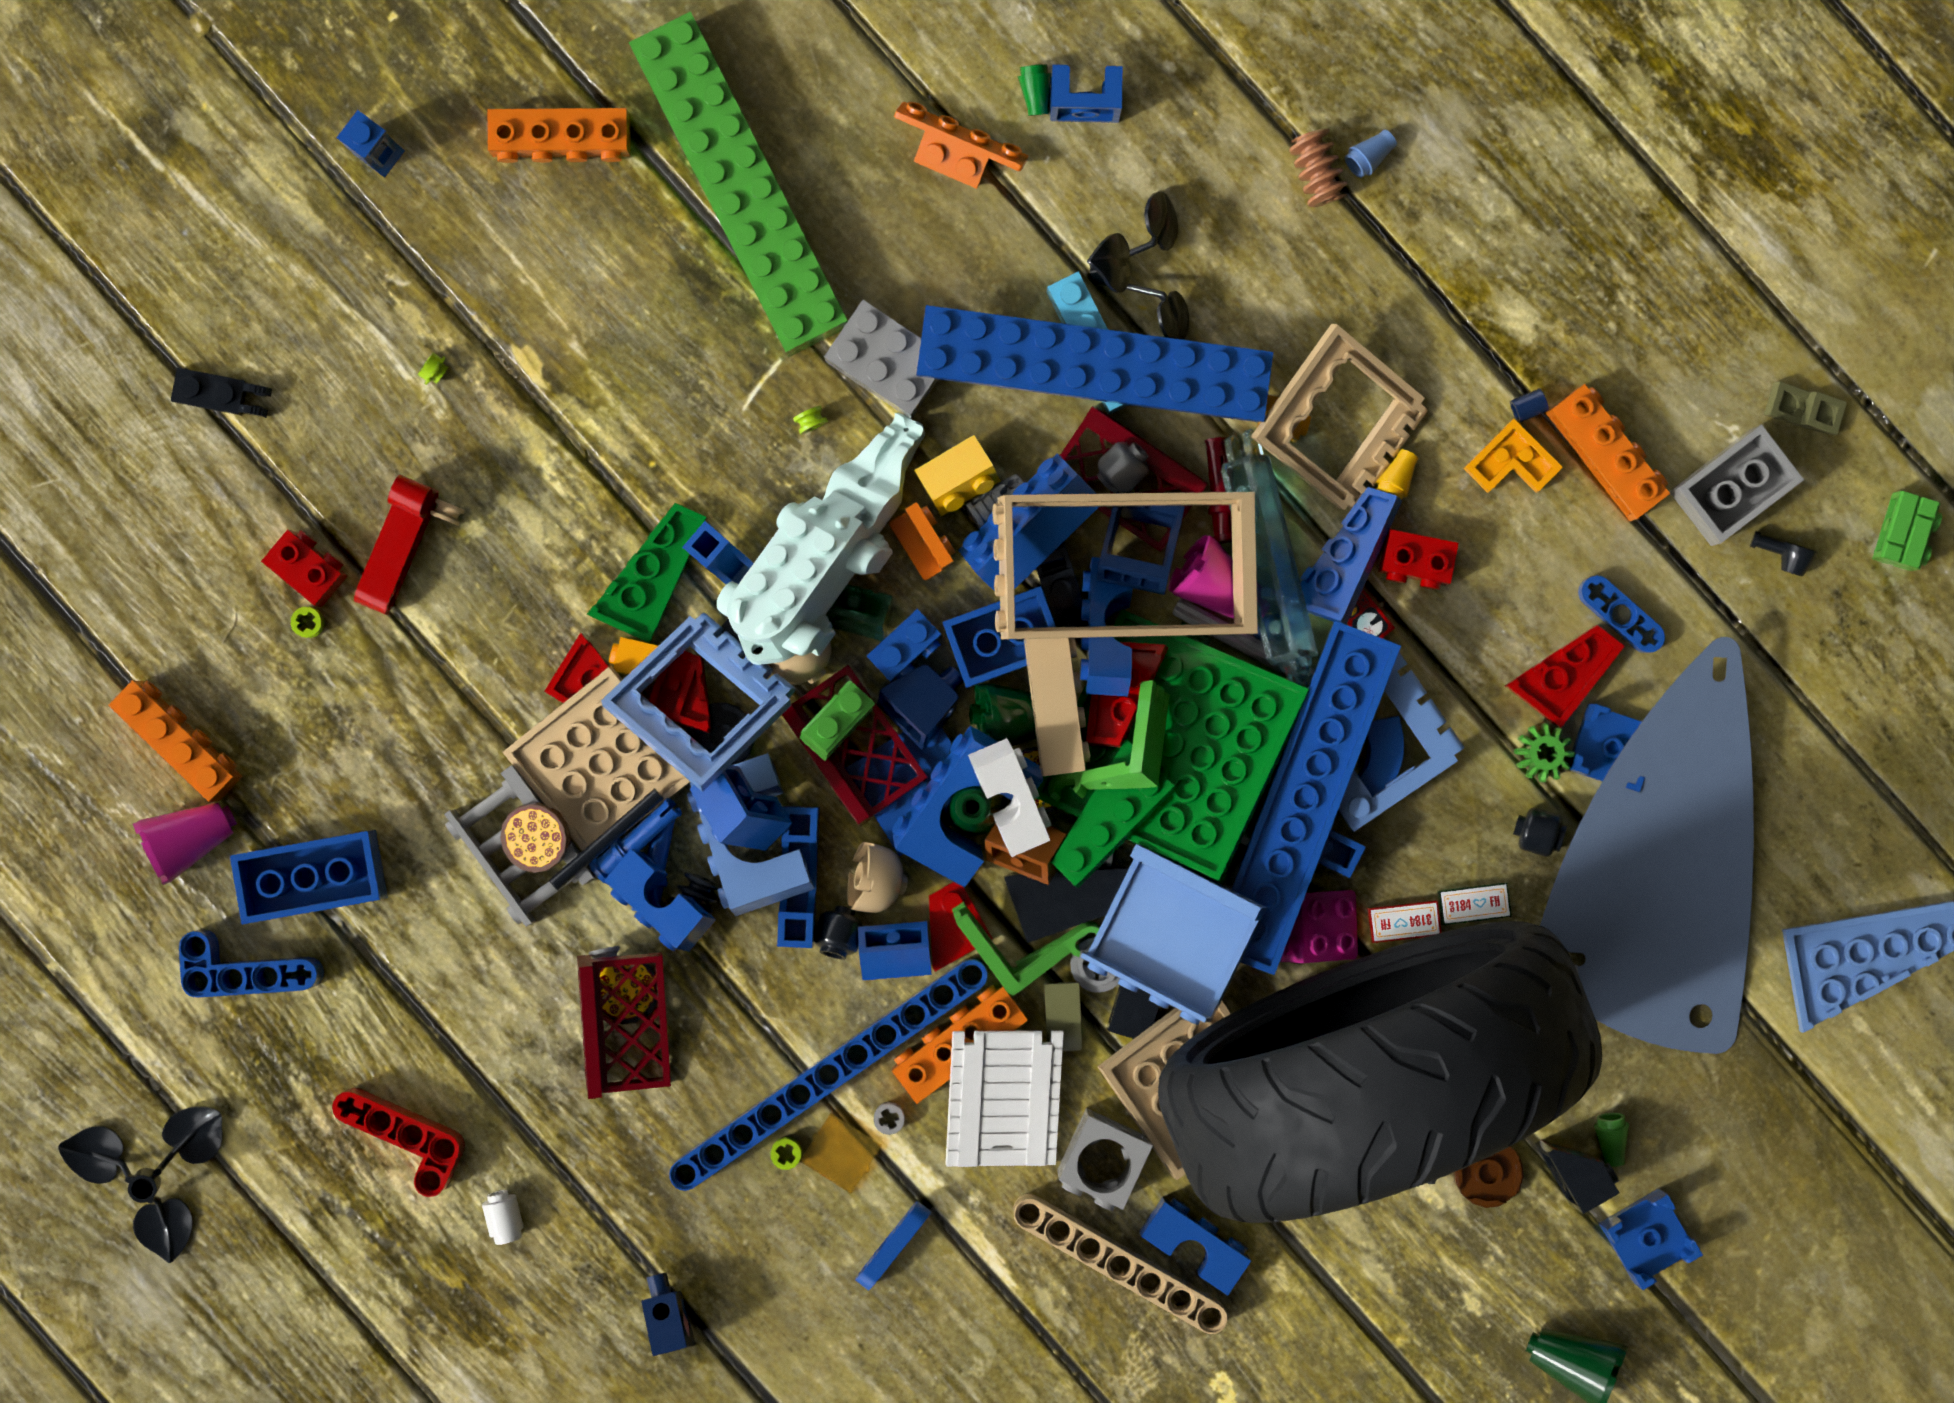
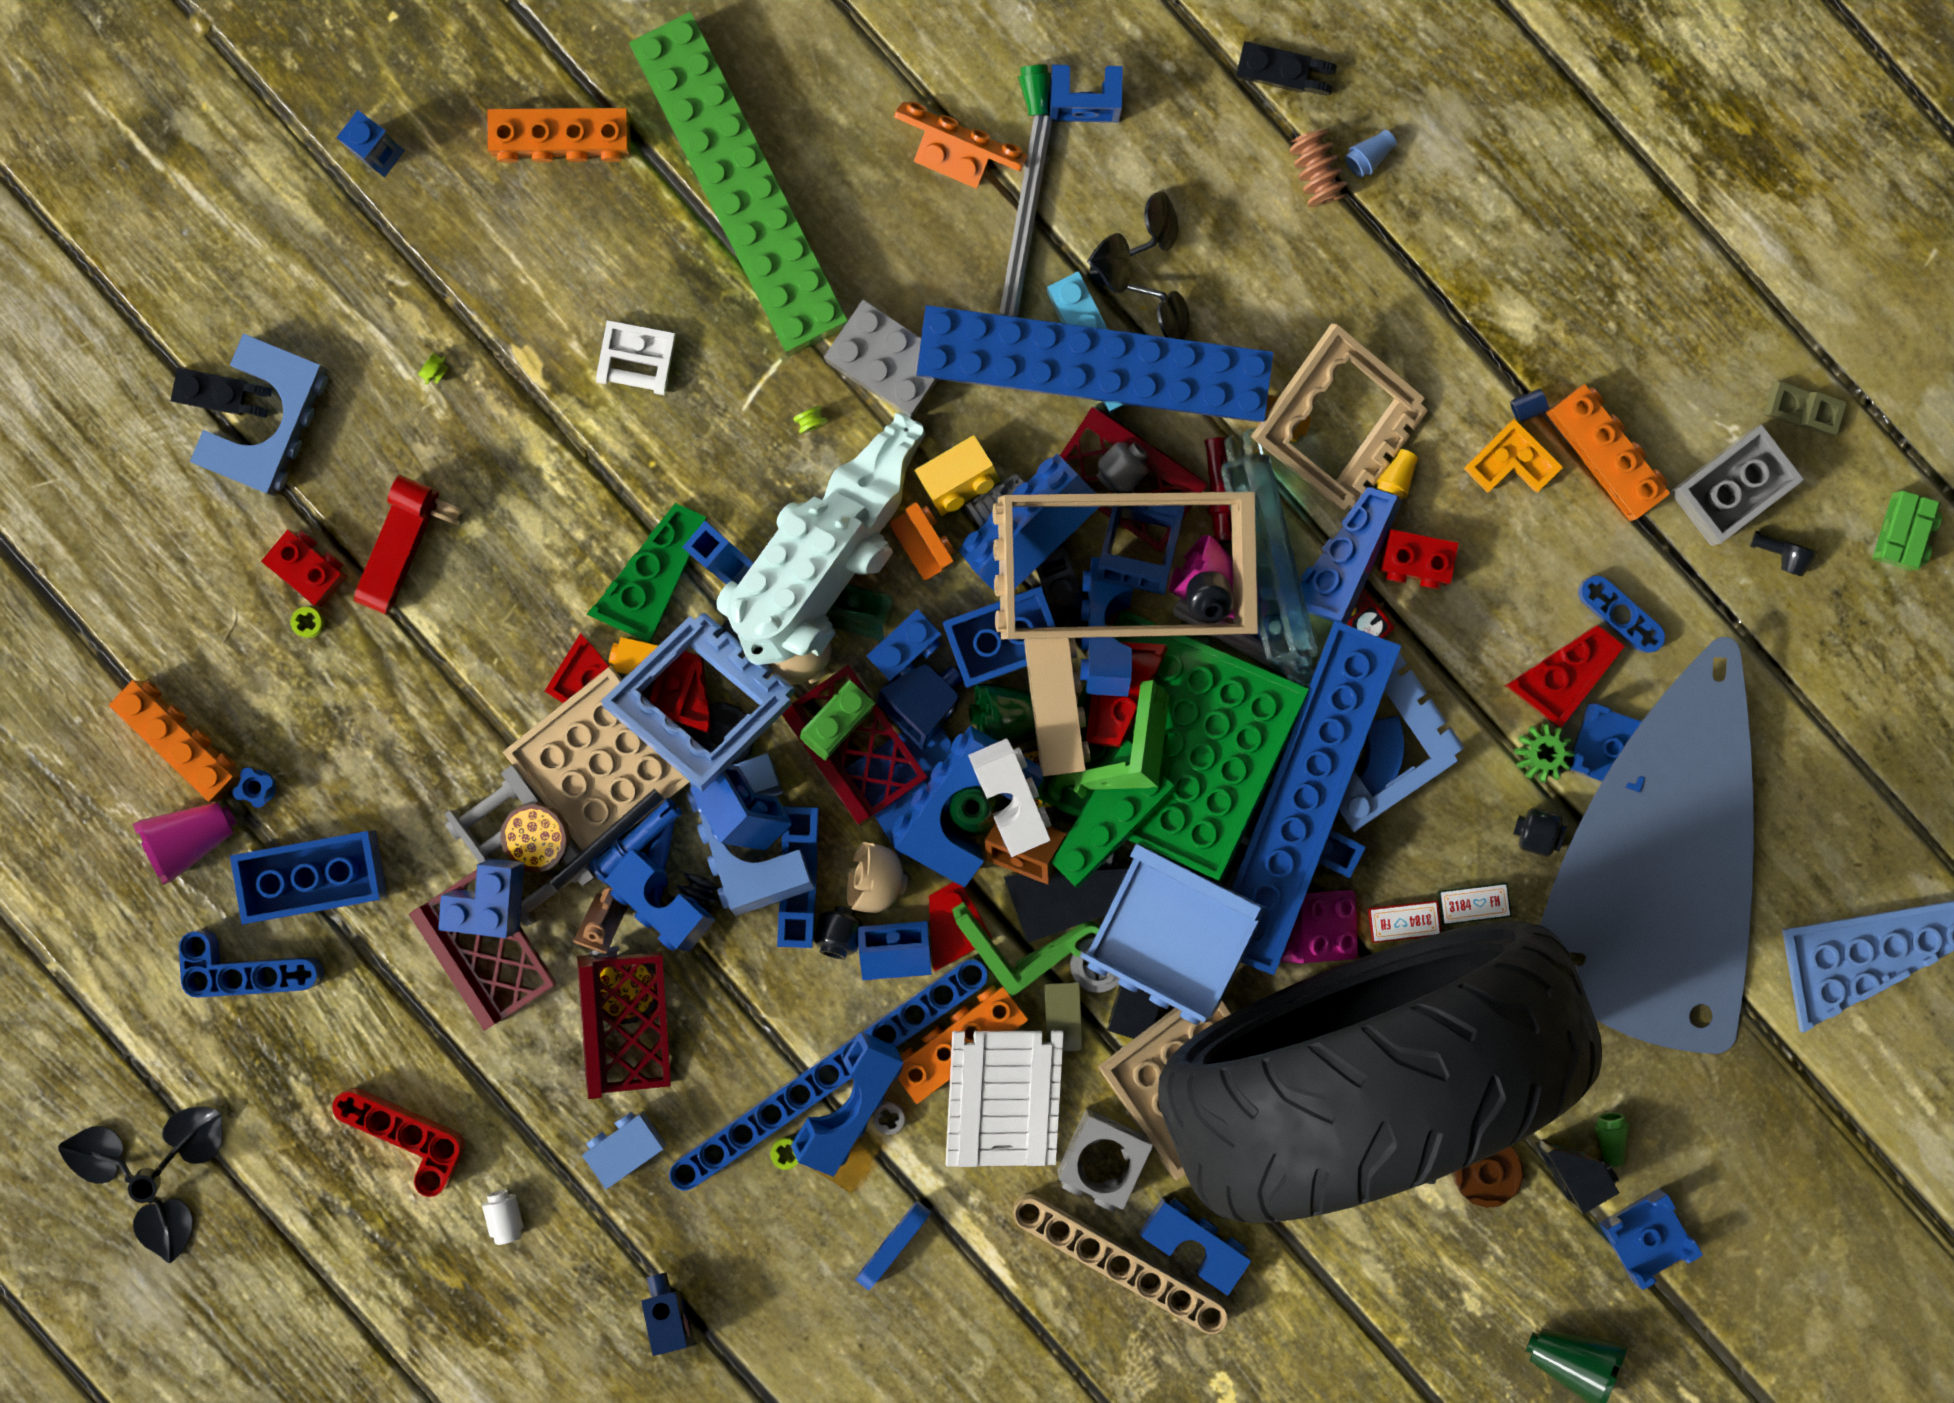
(246, 790): none -> blue brick
(265, 463): none -> medium blue arch
(464, 971): none -> dark red fence
(492, 907): none -> blue brick
(601, 922): none -> medium nougat hinge
(624, 1149): none -> medium blue brick
(638, 346): none -> white plate
(827, 1140): none -> blue arch
(1025, 216): none -> light grey axle
(1209, 597): none -> black head
(1282, 69): none -> black hinge

